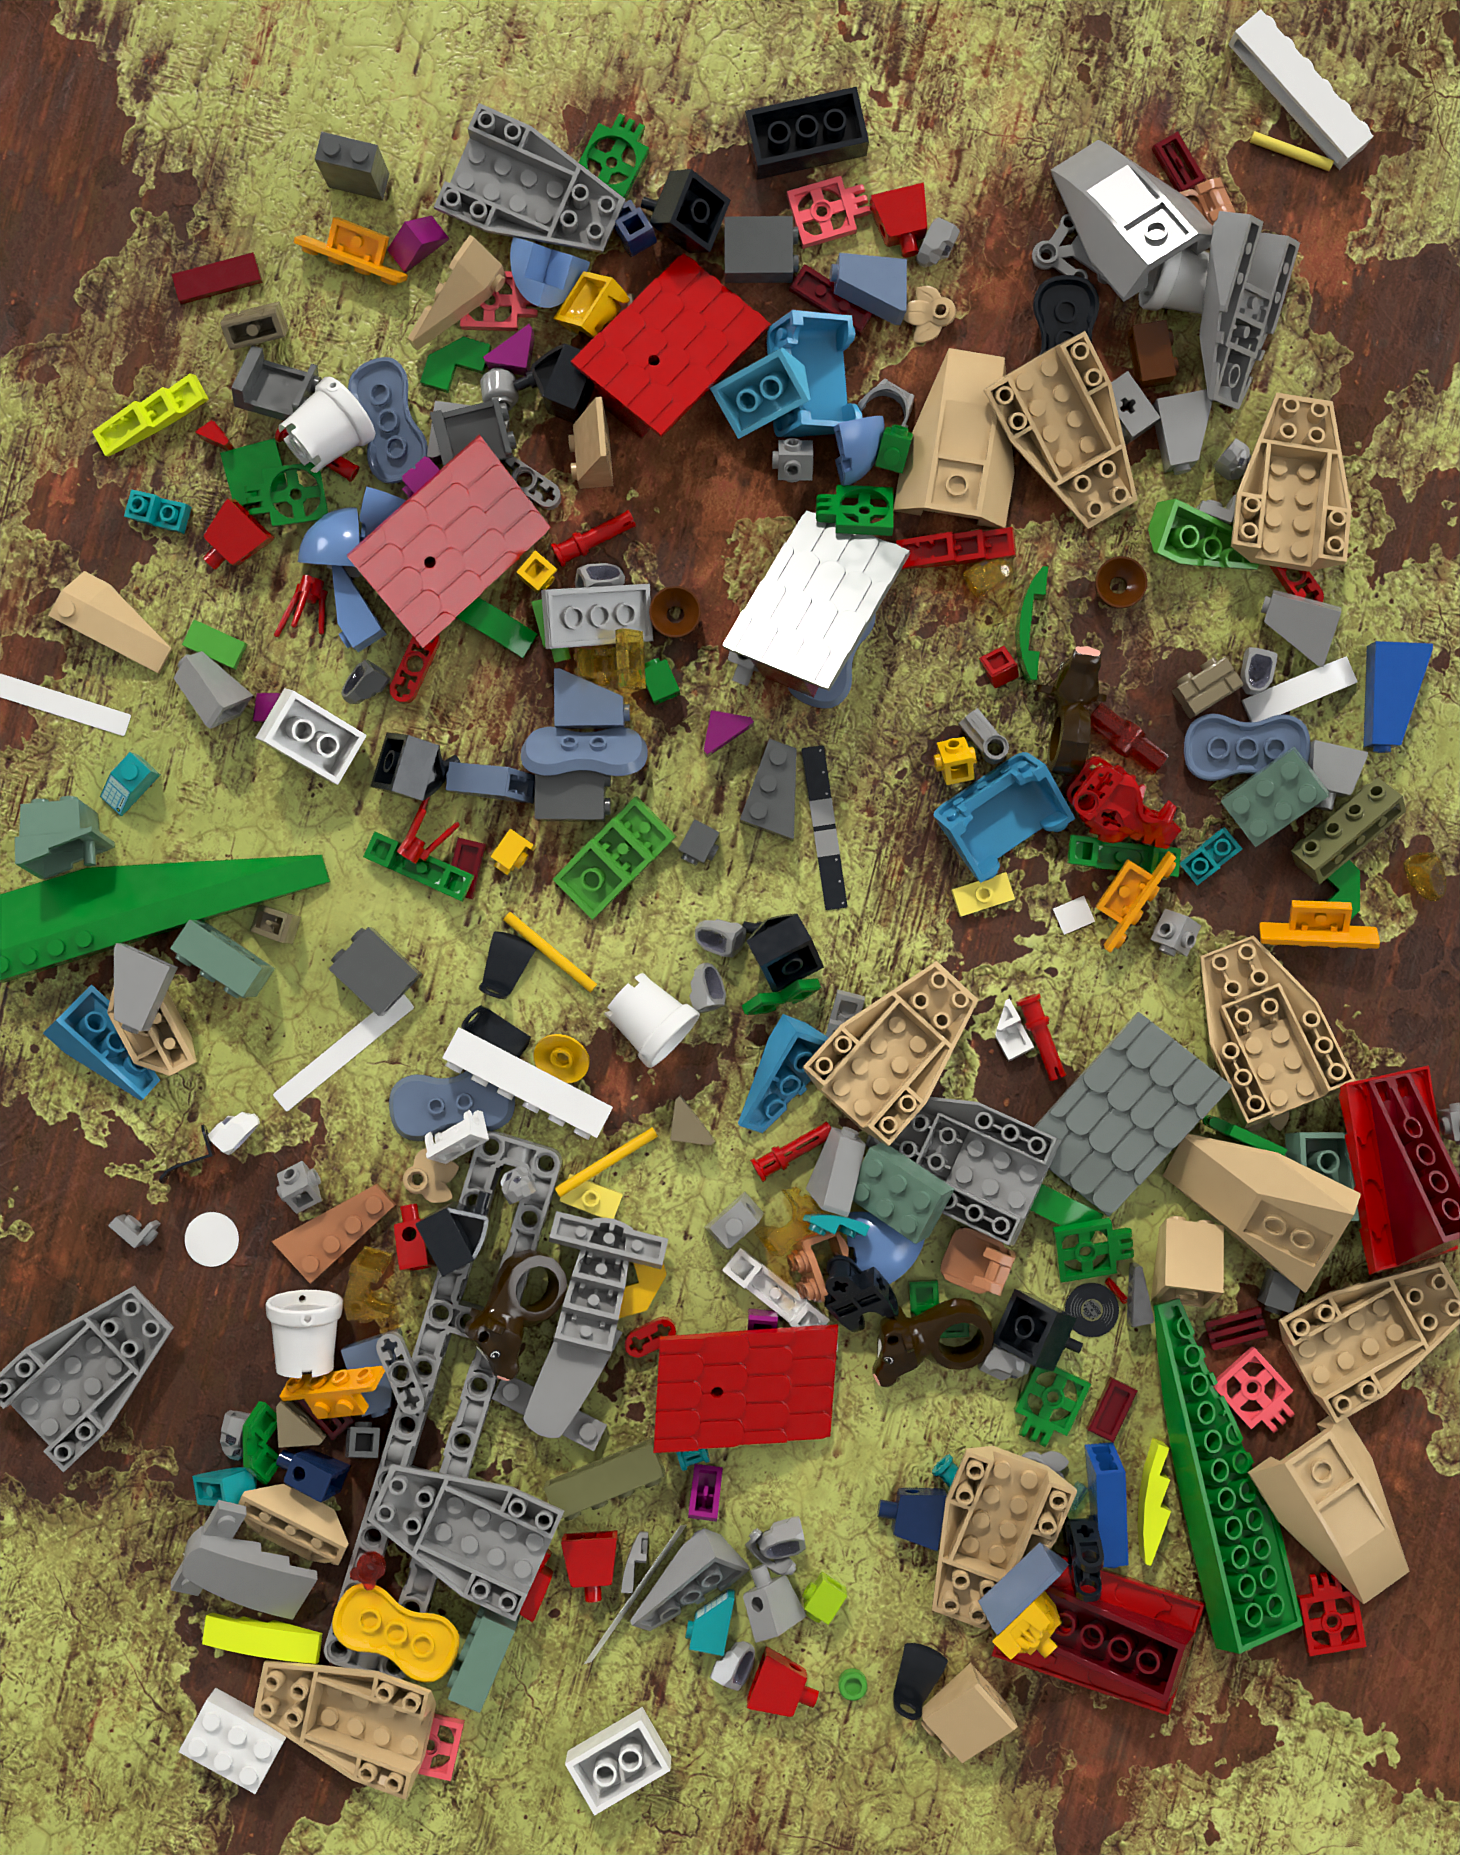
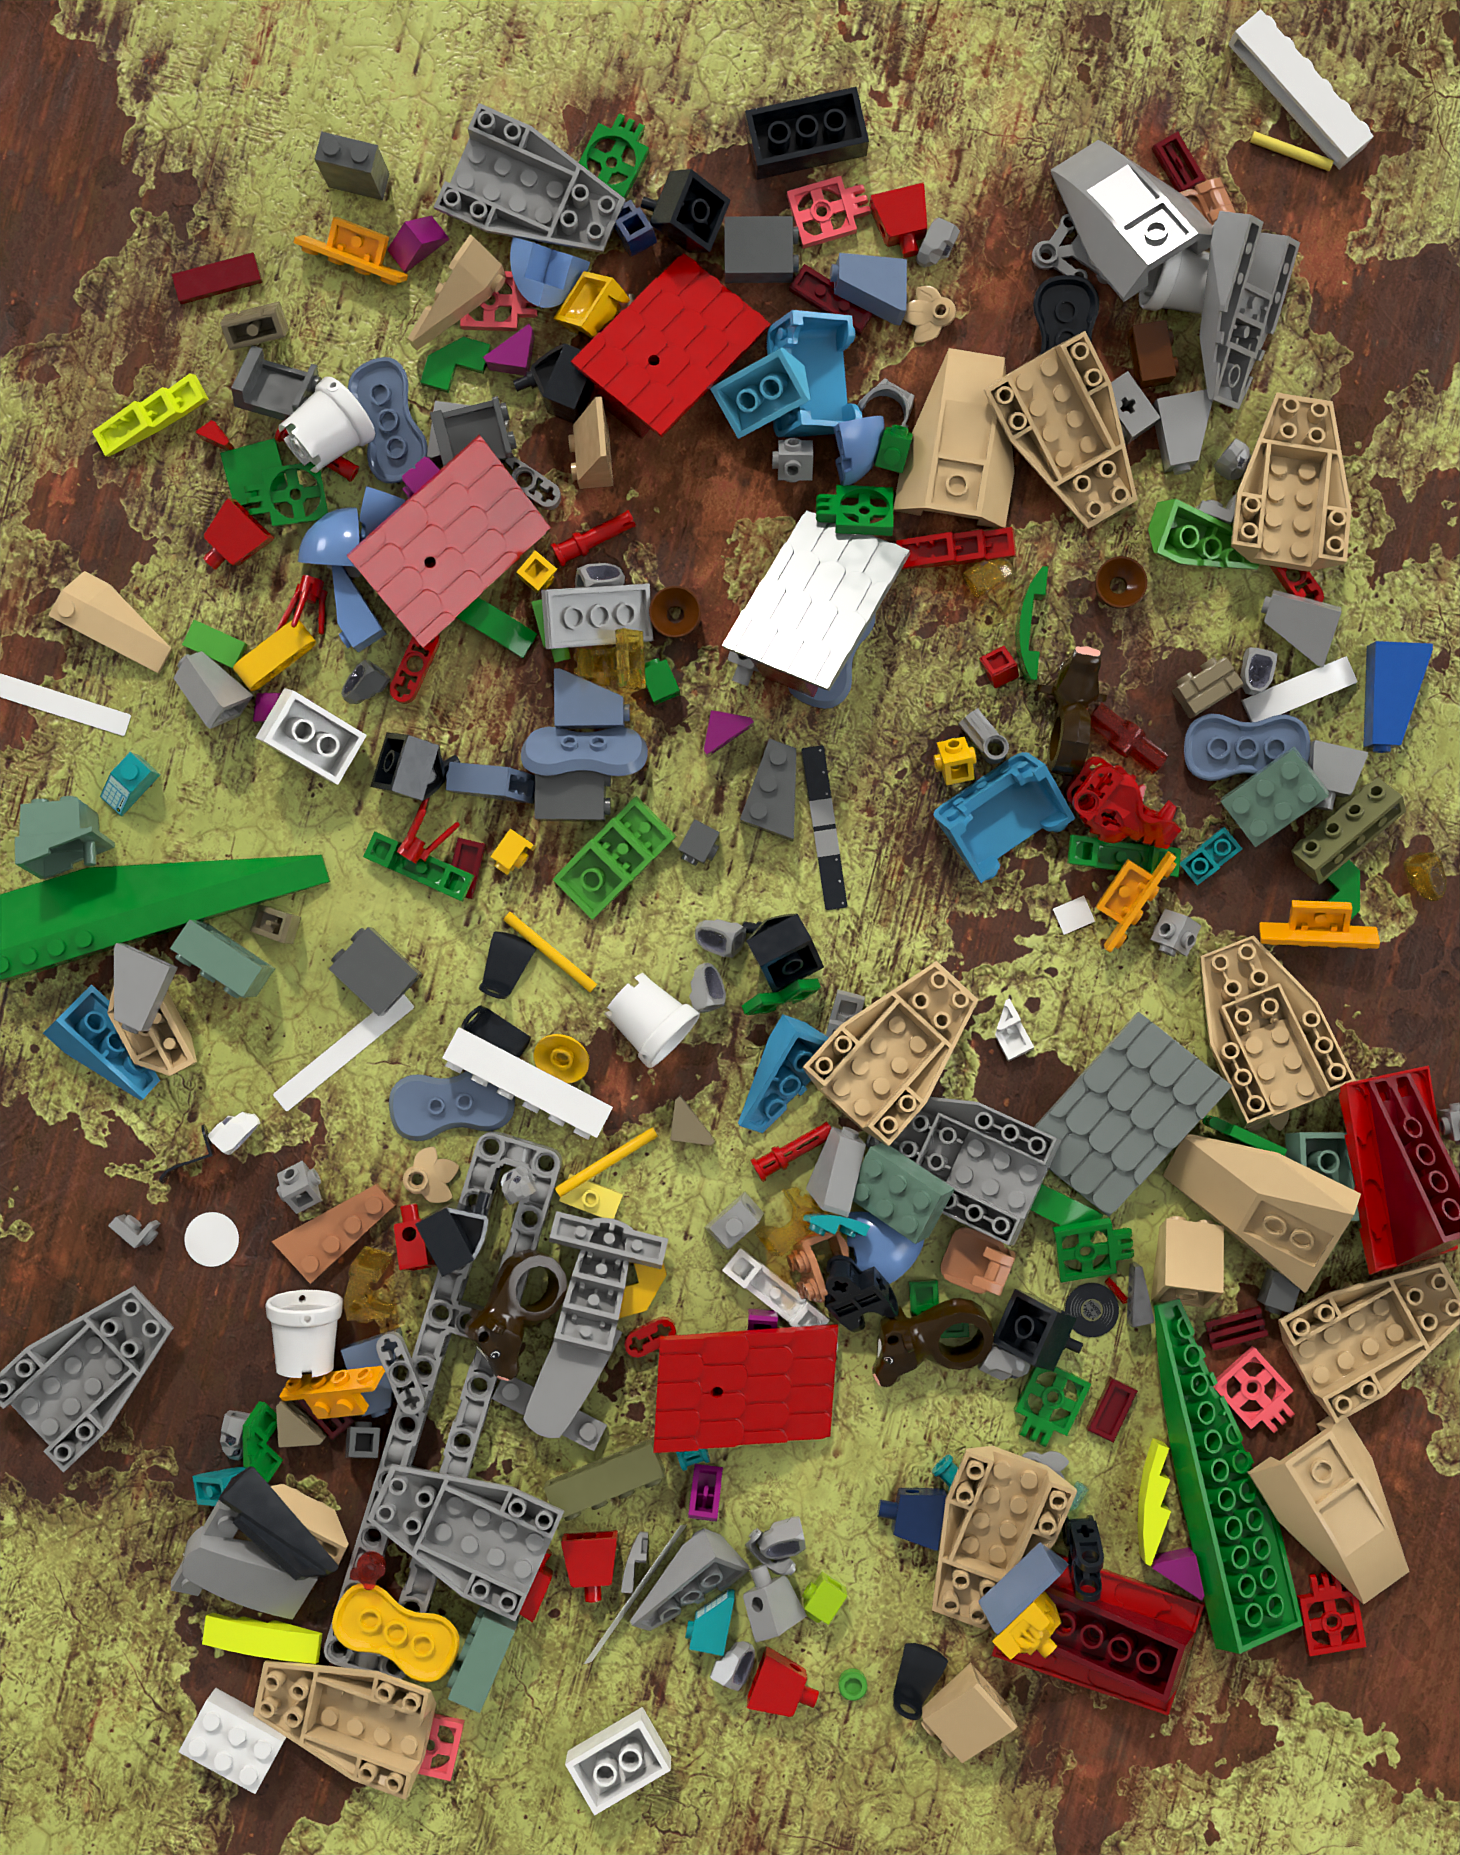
(157, 511): teal slope -> none
(274, 655): none -> yellow beam
(275, 1527): none -> black wedge
(313, 1473): dark blue torso -> none
(457, 1139): white hinge -> none
(499, 383): light grey head -> none
(982, 895): light yellow plate -> none
(1037, 1023): red pin -> none
(1108, 1501): blue slope -> none
(1181, 1568): none -> magenta slope

